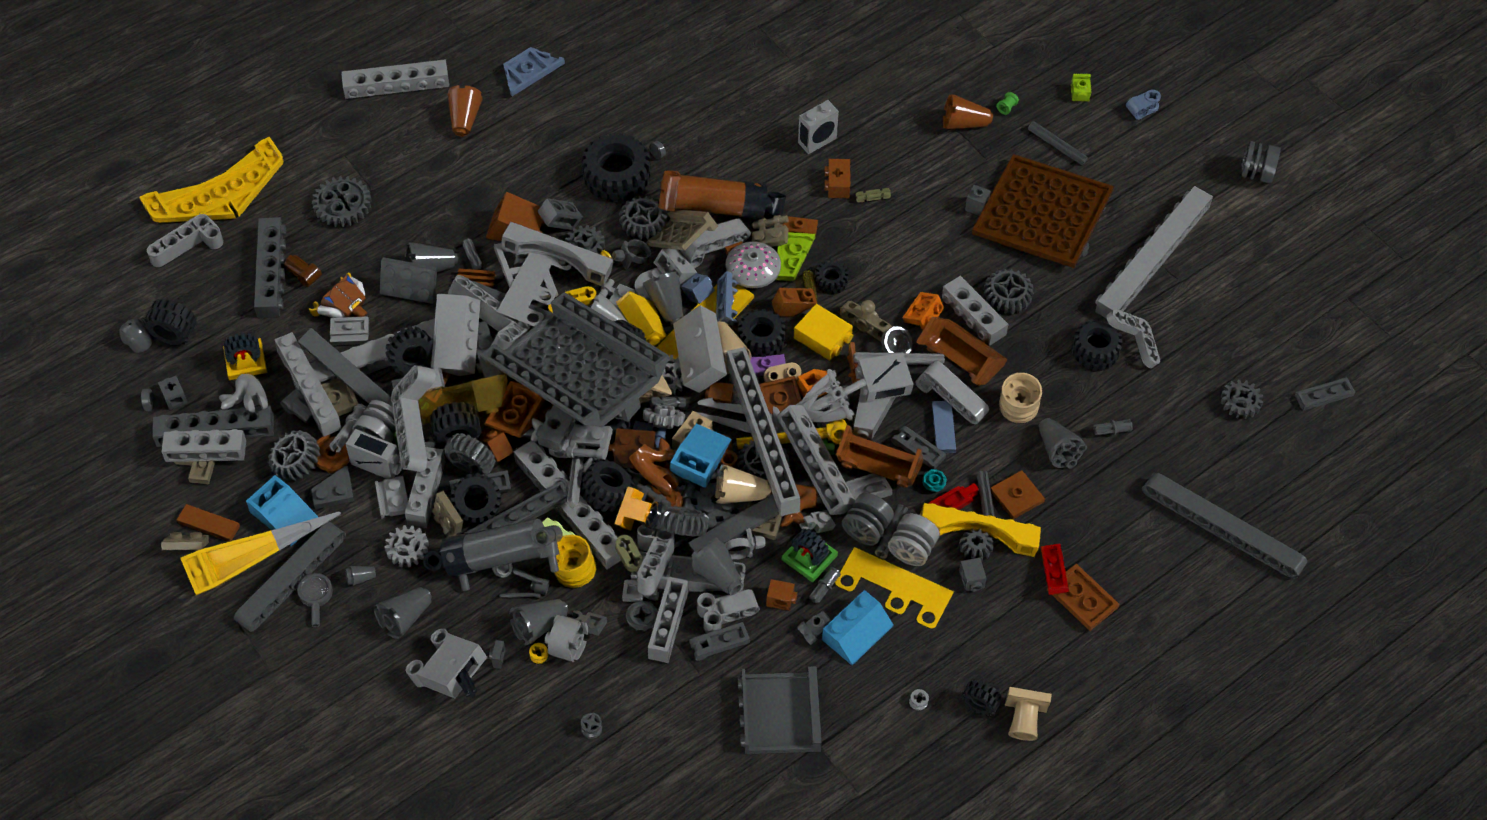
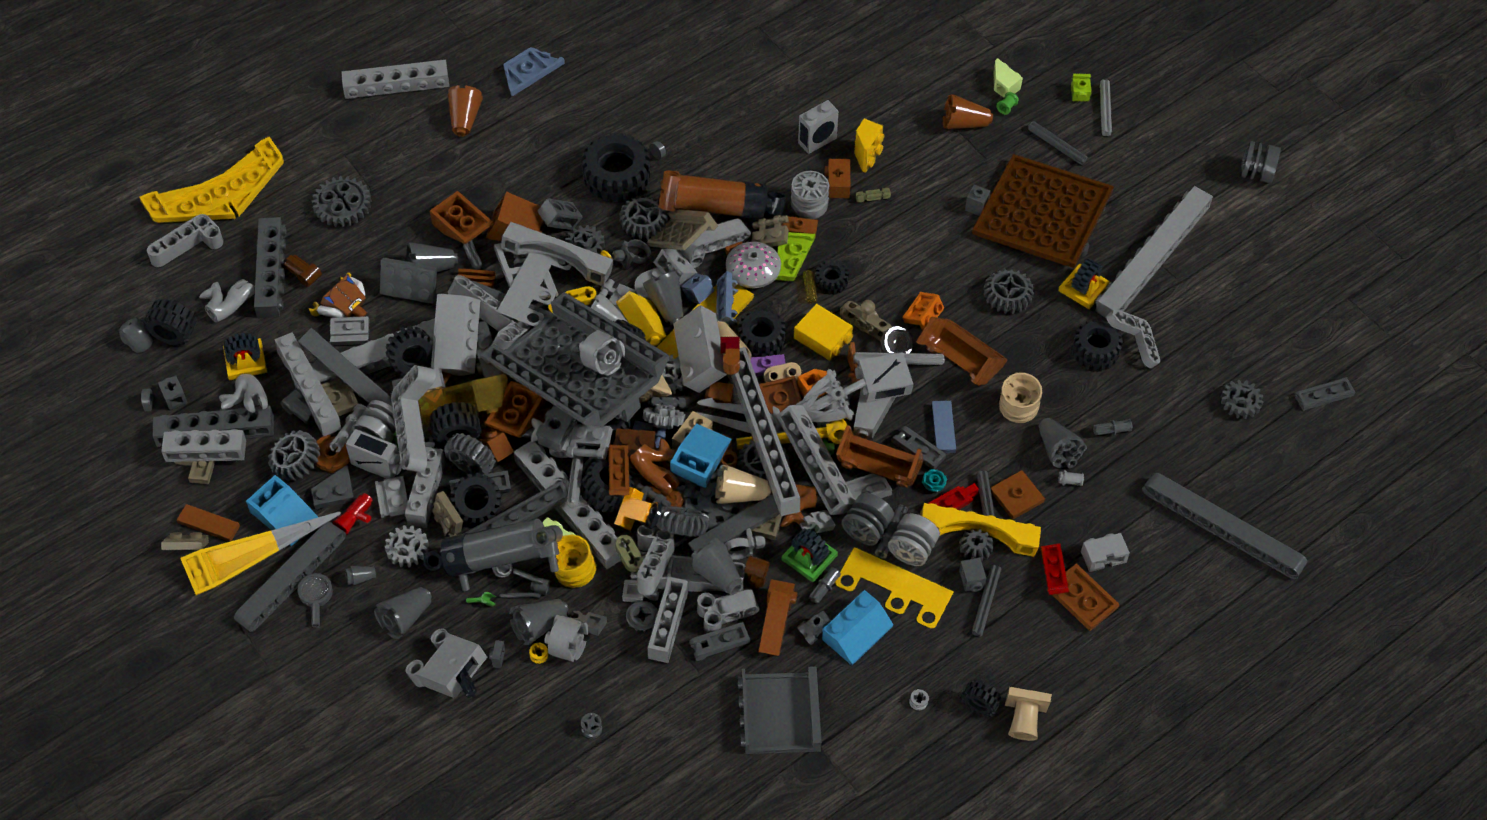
(237, 295): none -> light grey piece
(354, 512): none -> red piece
(459, 218): none -> dark orange slope
(483, 599): none -> bright green hand
(601, 353): none -> light grey brick
(618, 470): none -> dark orange tile
(731, 349): none -> leg
(757, 571): none -> reddish brown piece
(775, 623): none -> dark orange slope
(793, 301): dark orange slope -> none
(809, 194): none -> light grey wheel
(868, 143): none -> yellow slope
(953, 391): light grey beam -> none
(965, 301): light grey brick -> none
(986, 600): none -> dark grey axle
(1005, 79): none -> yellowish green slope
(1070, 478): none -> light grey pin
(1085, 283): none -> plate
(1104, 550): none -> light grey brick
(1106, 123): none -> light grey axle
(1144, 104): sand blue piece -> none

